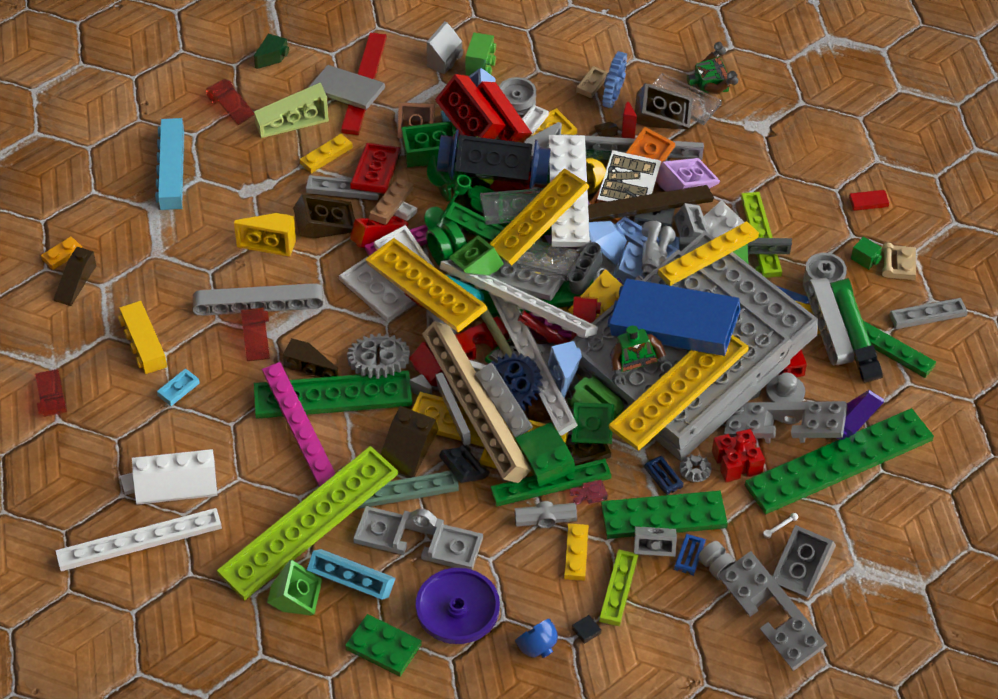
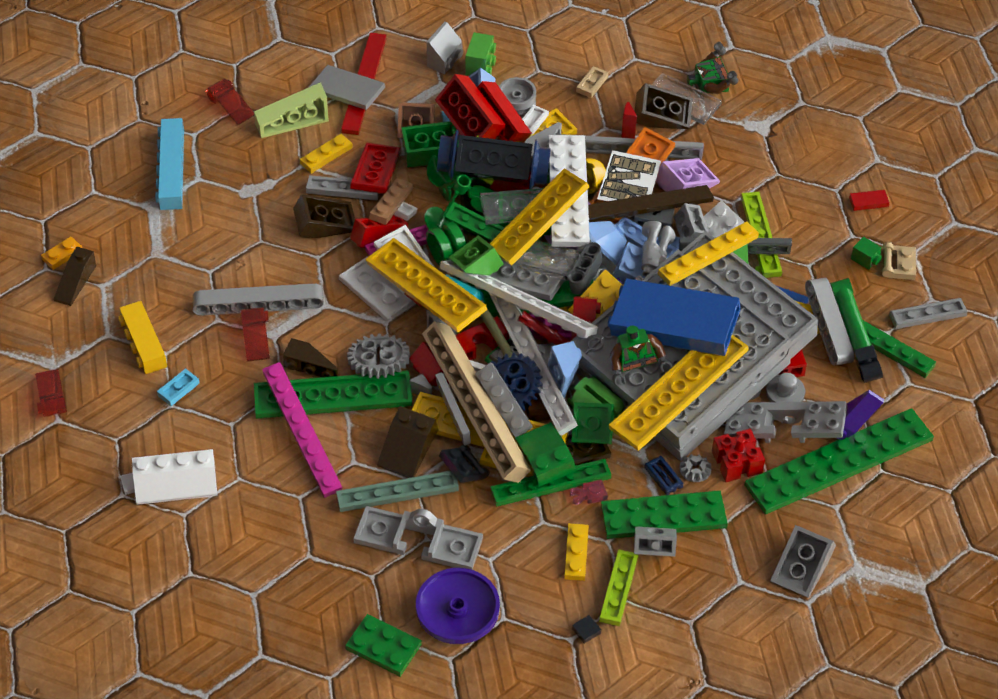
(138, 539): white plate -> none
(266, 233): yellow slope -> none
(271, 51): dark green slope -> none
(295, 590): bright green slope -> none
(307, 523): lime plate -> none
(351, 574): medium azure brick -> none
(538, 640): blue cylinder -> none
(545, 514): light grey piece -> none
(598, 154): clear green tile -> none
(606, 129): dark brown slope -> none
(614, 79): medium blue gear -> none
(686, 568): blue tile -> none
(716, 558): light grey wheel -> none
(751, 587): light grey plate -> none
(768, 533): white hinge -> none
(824, 266): light grey wheel -> none

